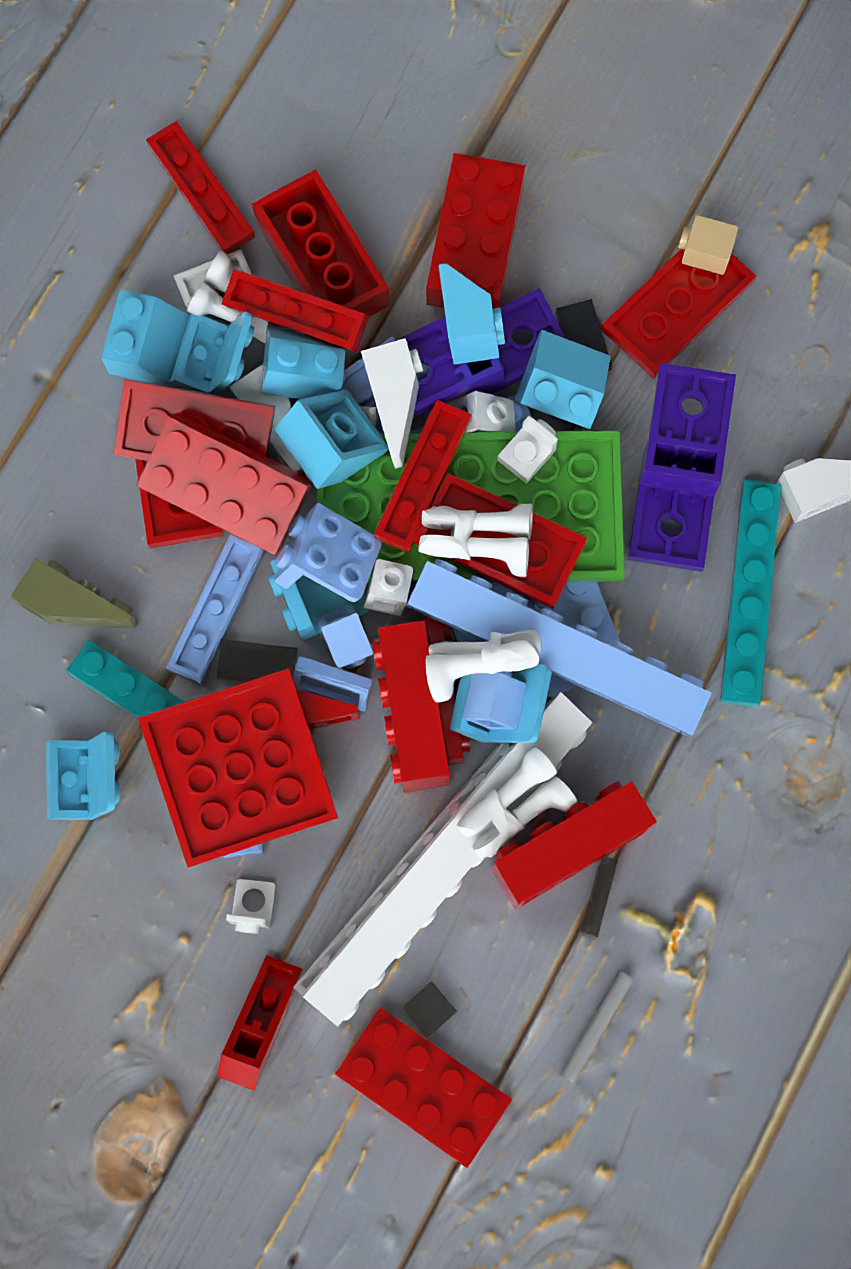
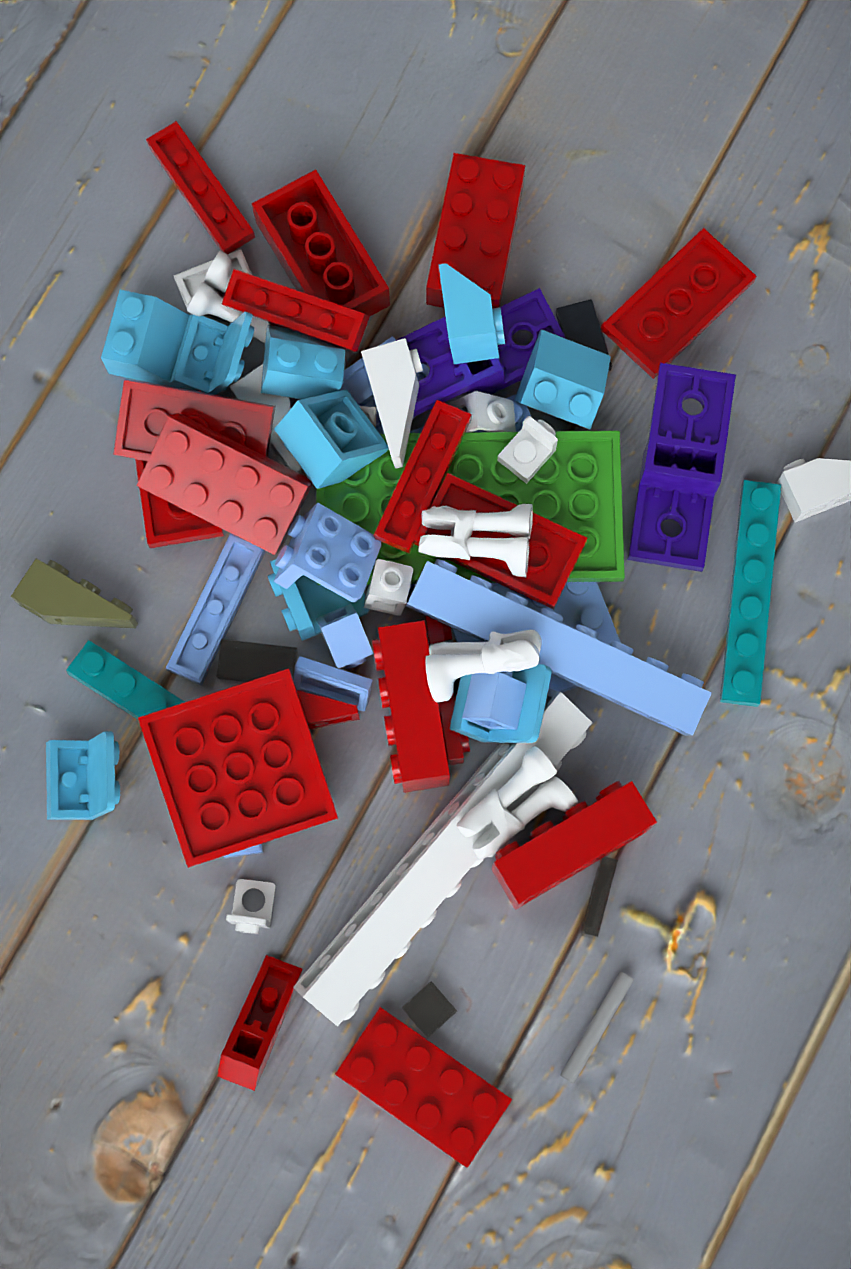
(708, 244): tan brick -> none

